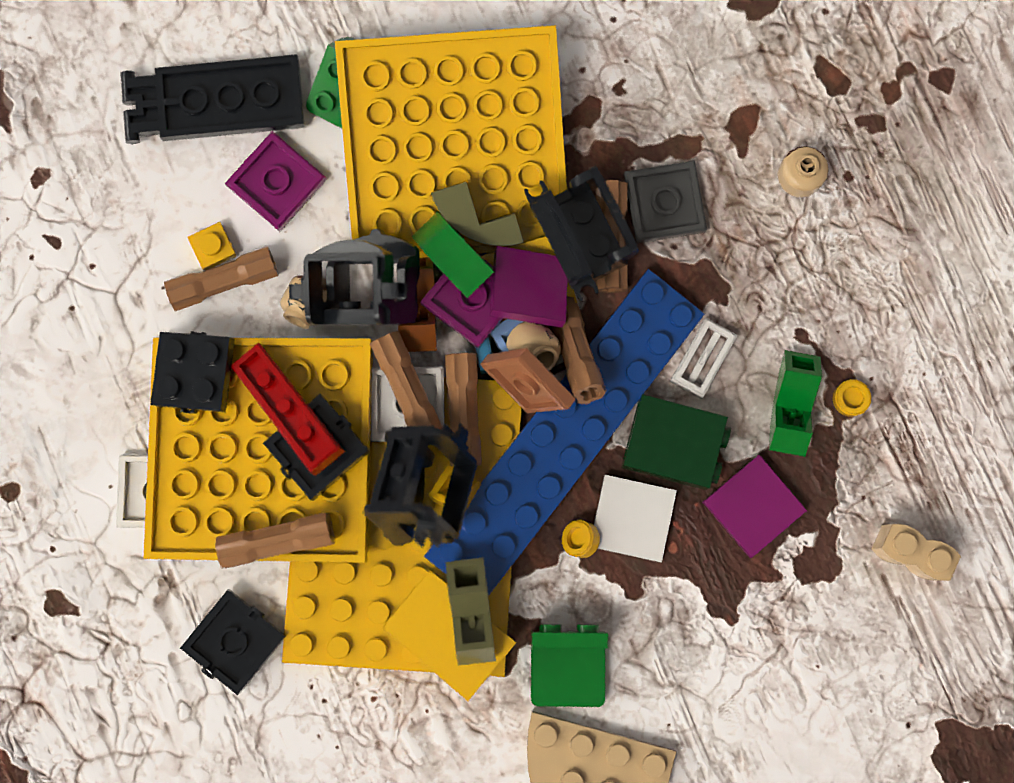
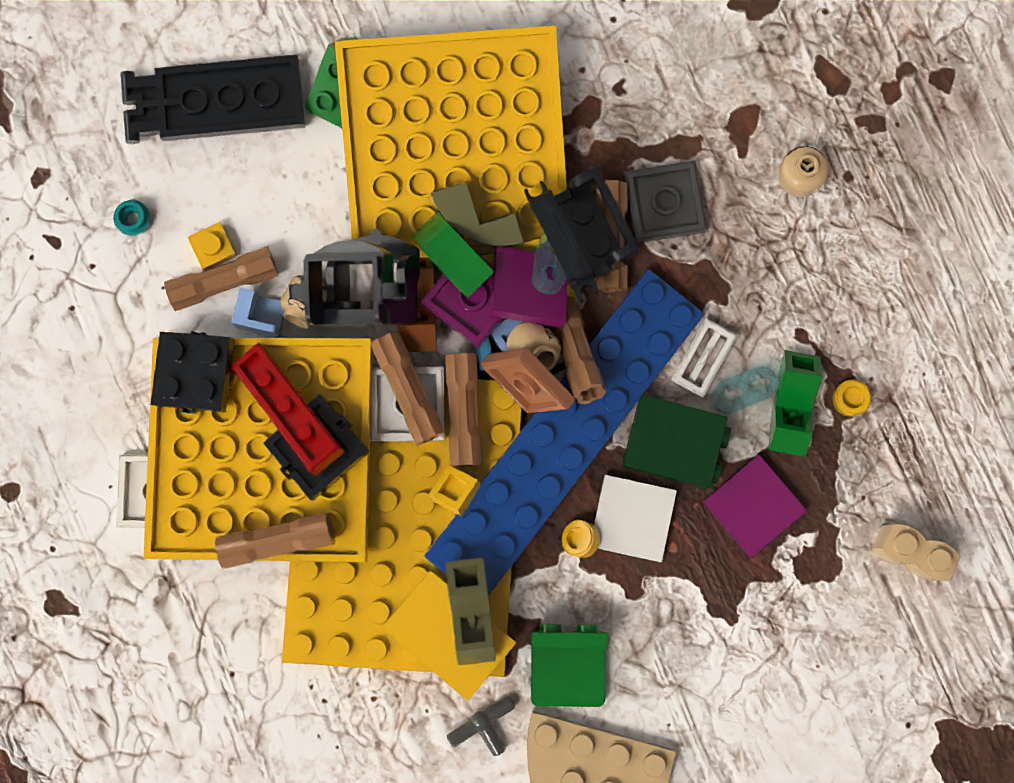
(124, 210): none -> teal plate
(233, 642): black plate -> none
(258, 314): none -> light blue panel
(275, 181): magenta tile -> none
(401, 484): black animal -> none
(481, 723): none -> dark grey piece
(543, 259): none -> clear light blue beam
(747, 398): none -> clear light blue beam

